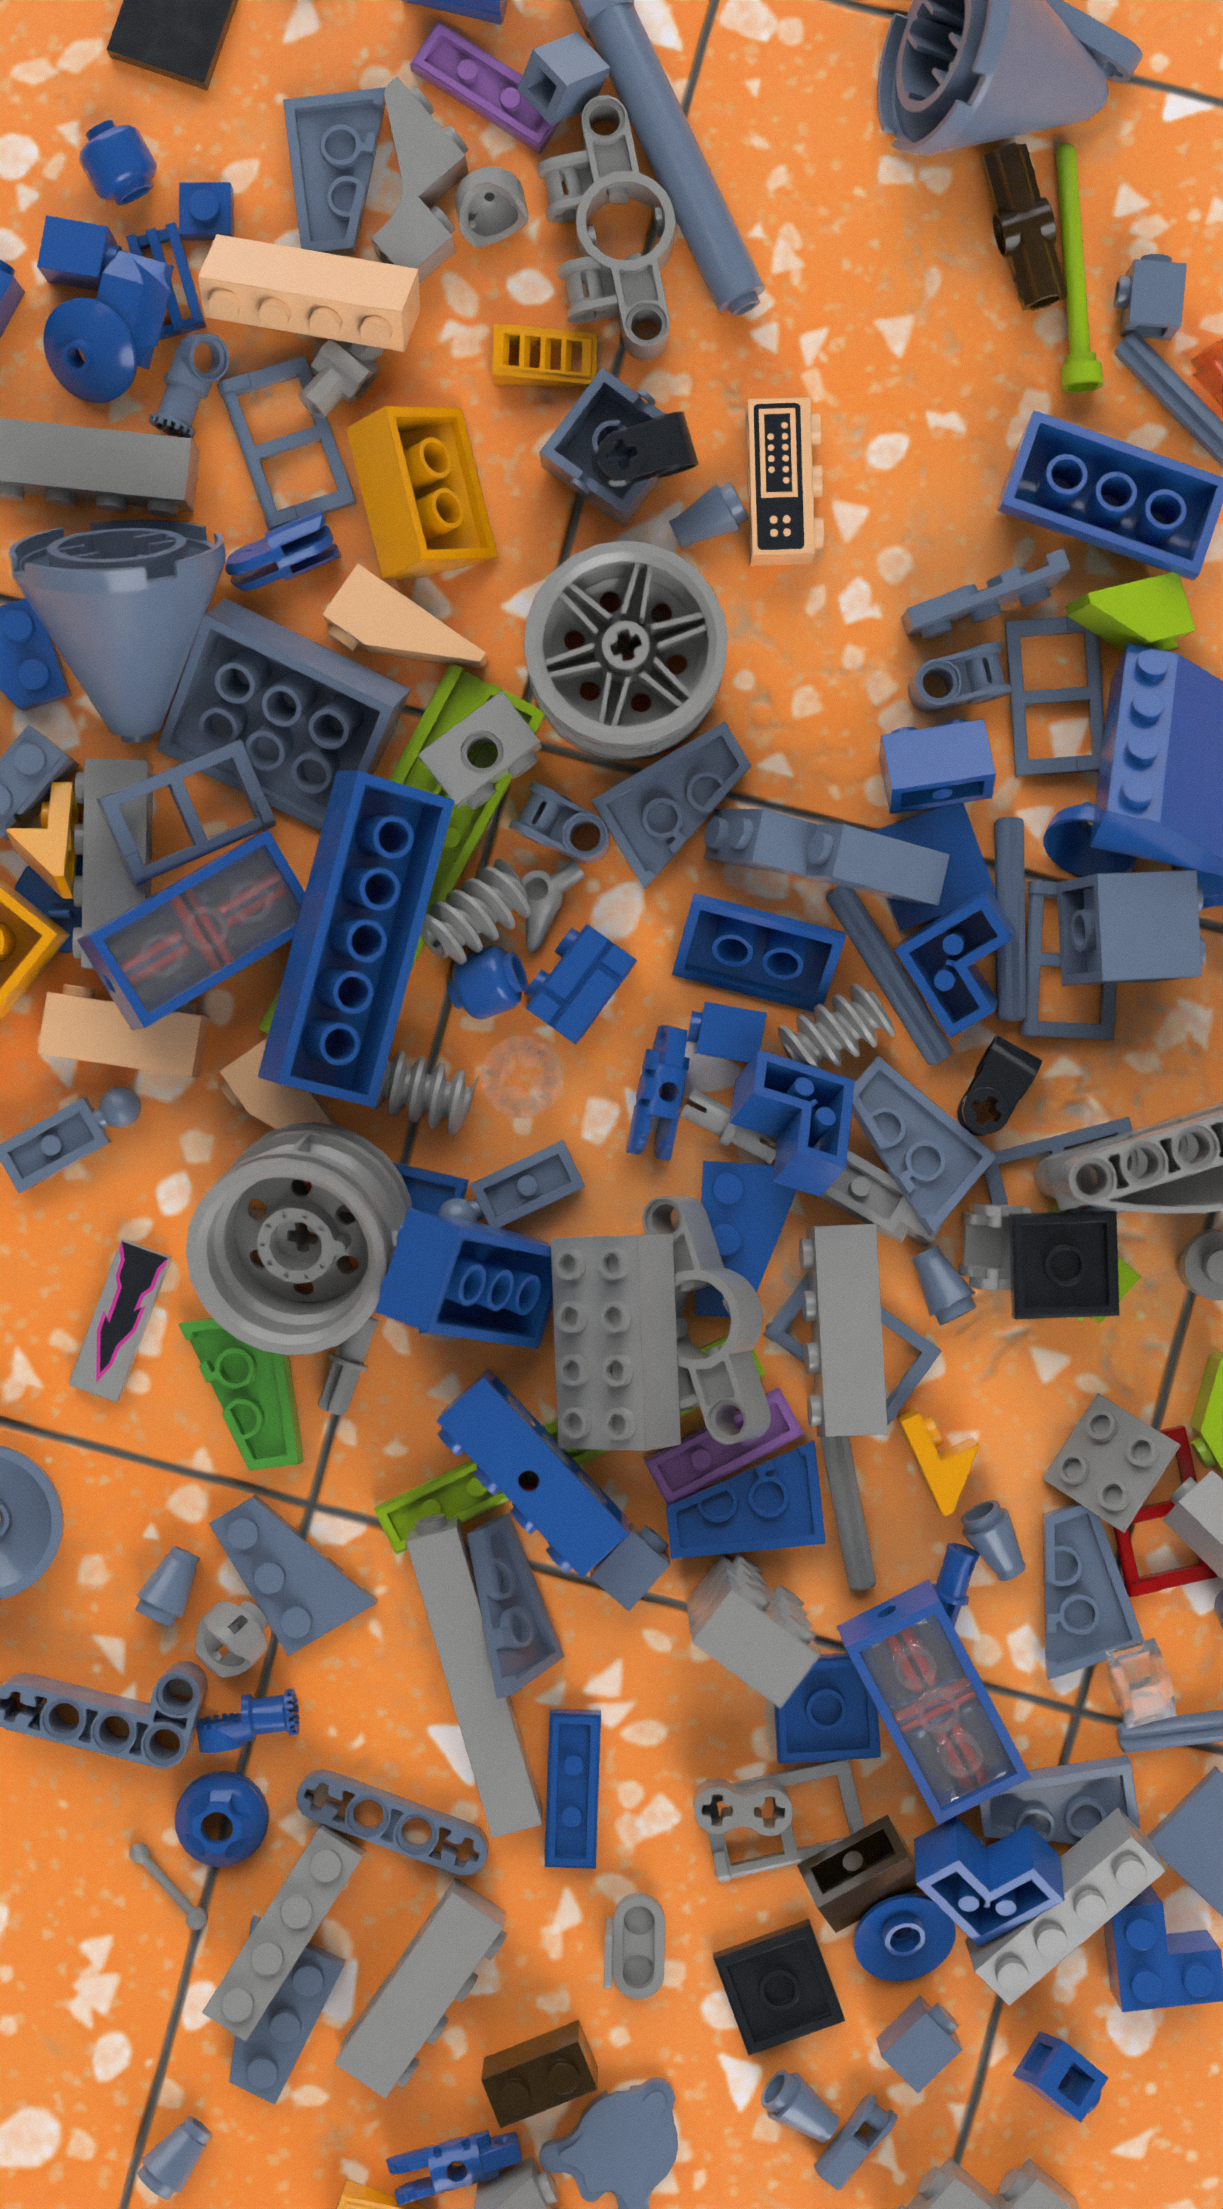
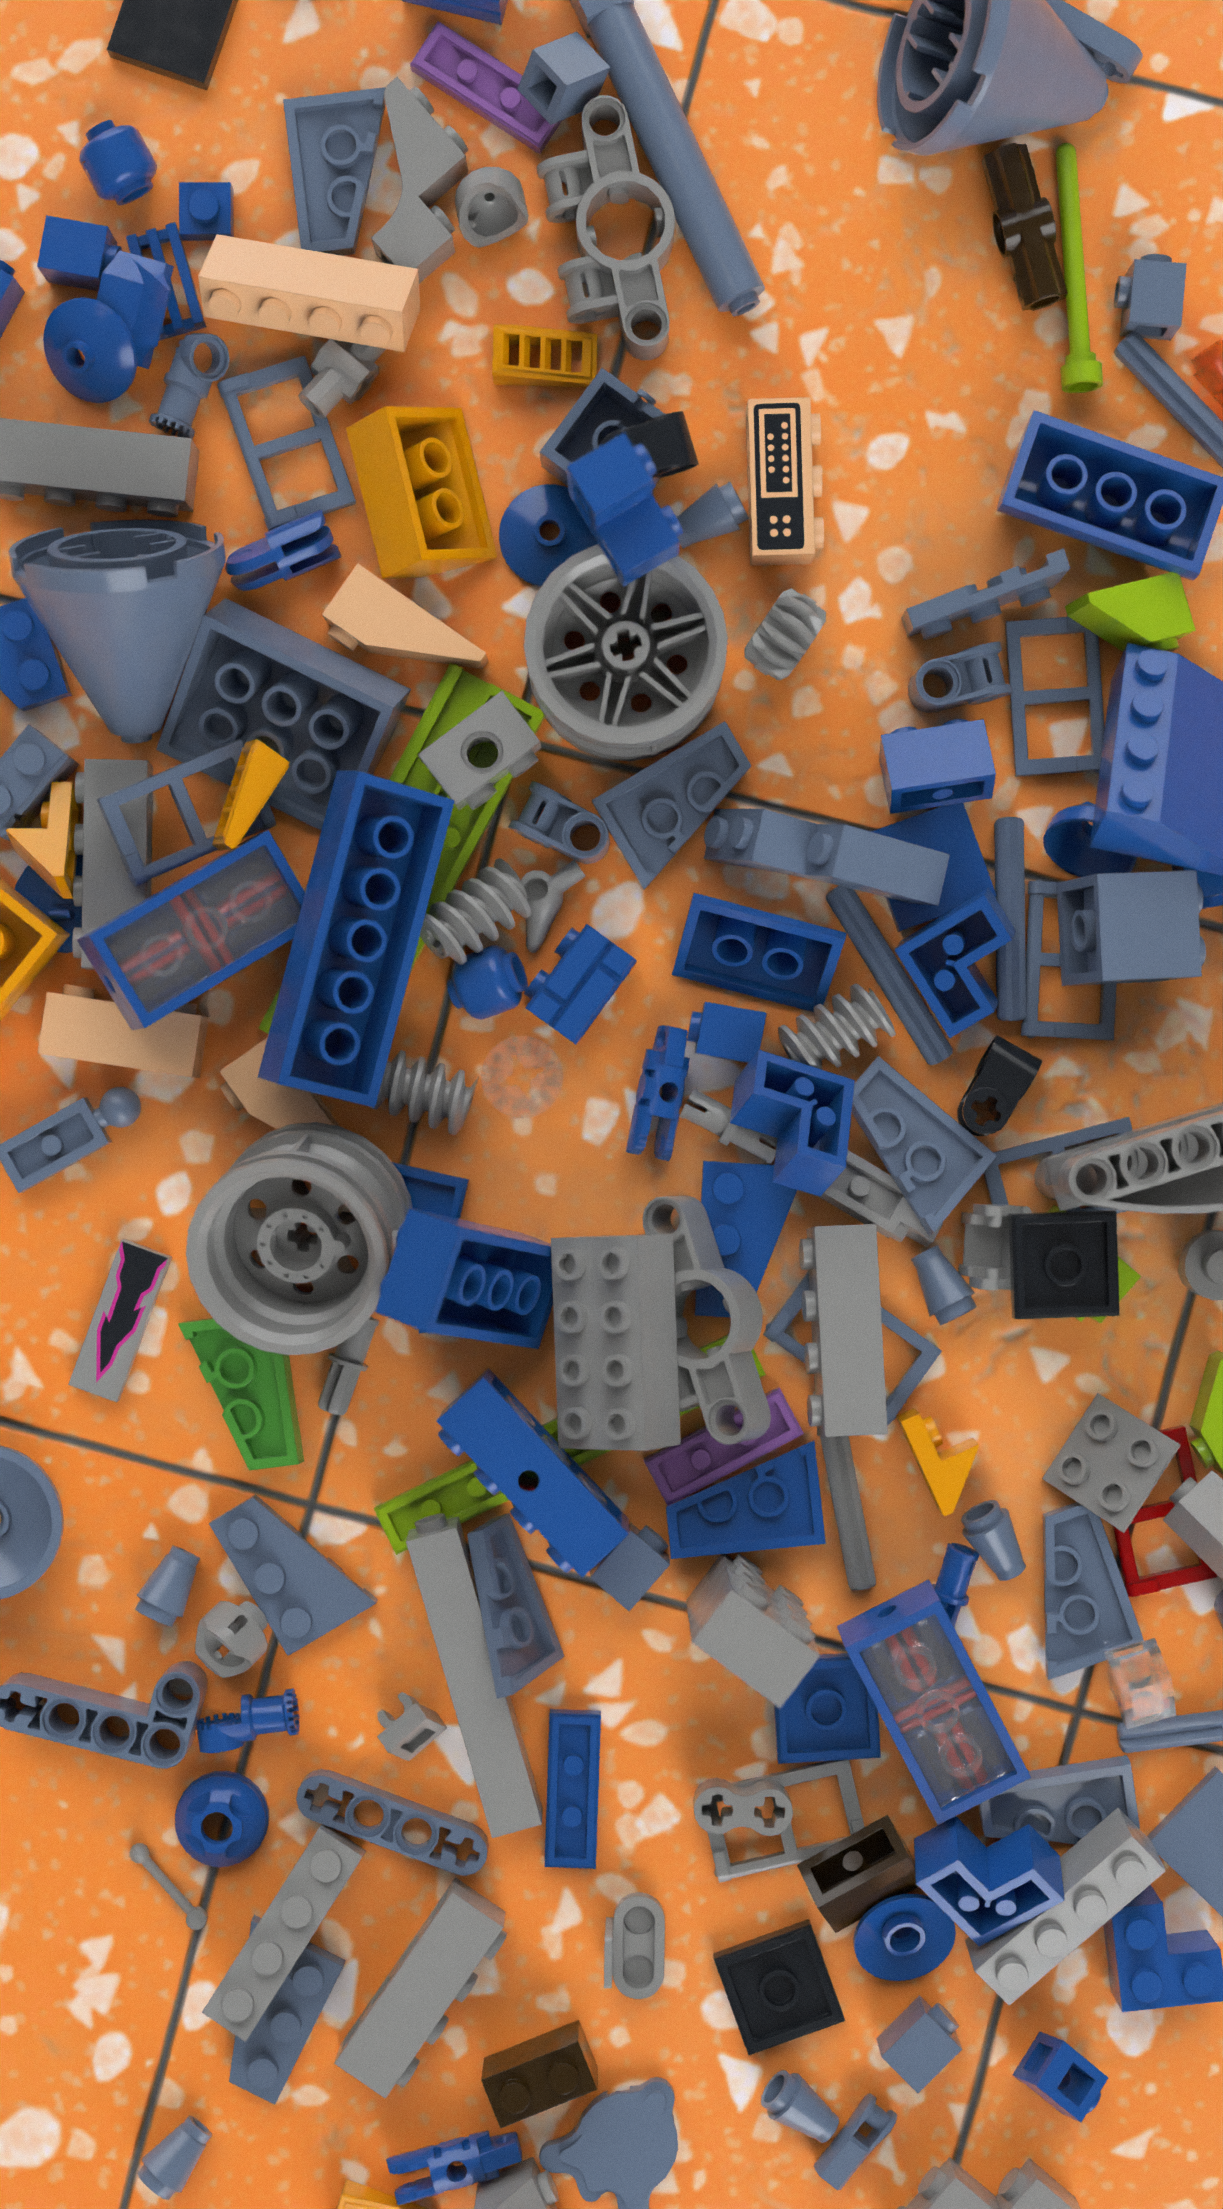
(252, 784): none -> light orange slope
(412, 1730): none -> light grey tile
(519, 1188): sand blue plate -> none
(520, 536): none -> blue dish
(617, 503): none -> blue brick
(785, 634): none -> light grey gear

